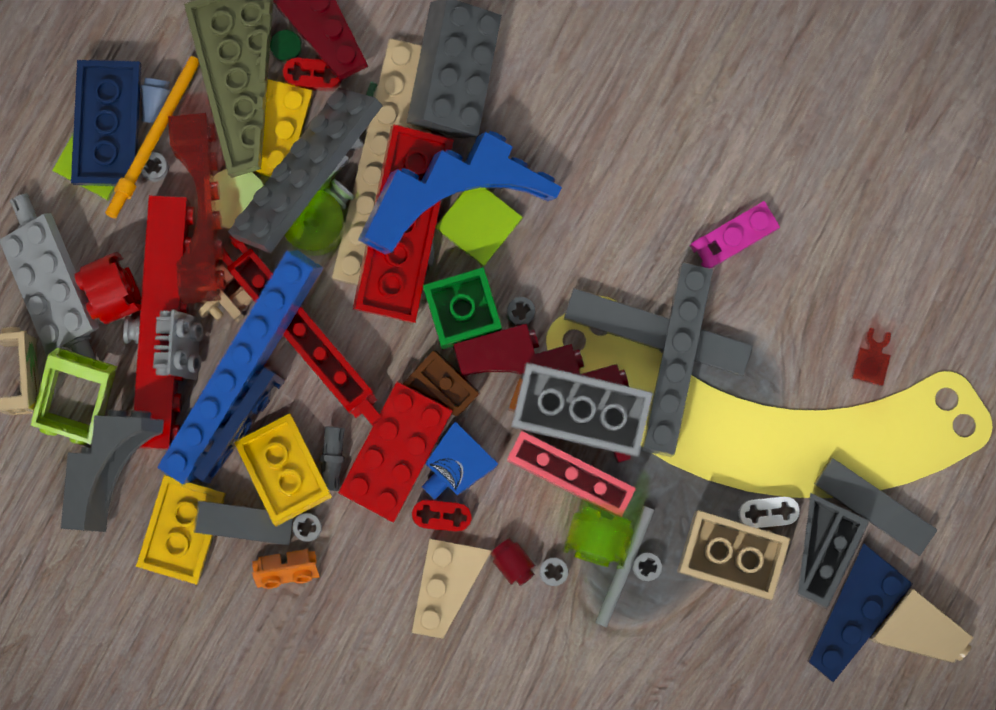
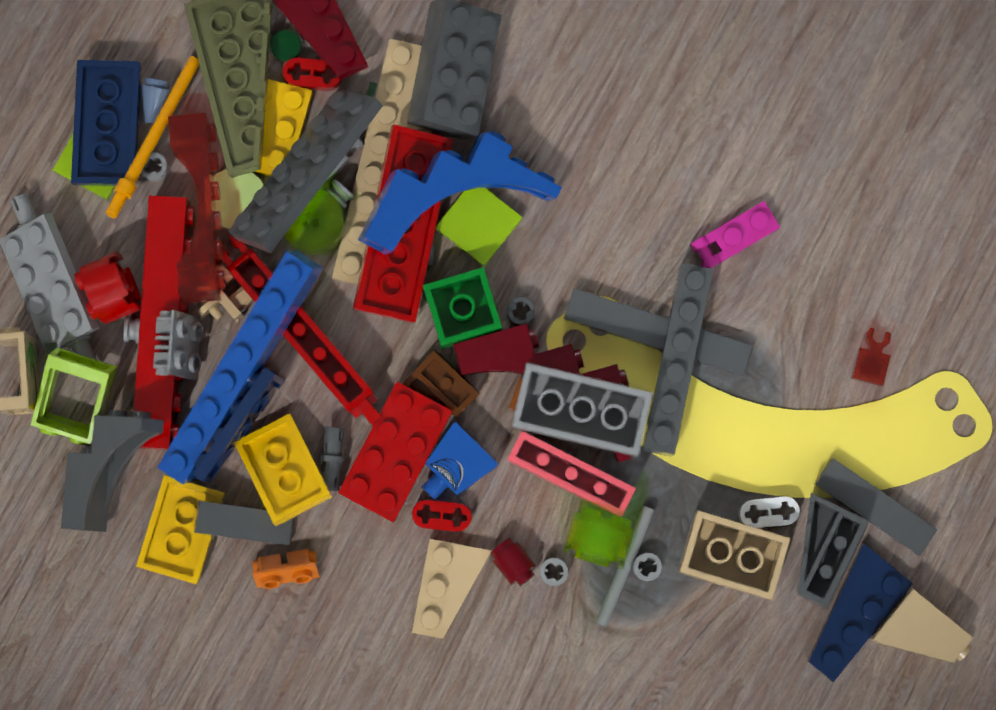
(303, 518): light grey bush -> none

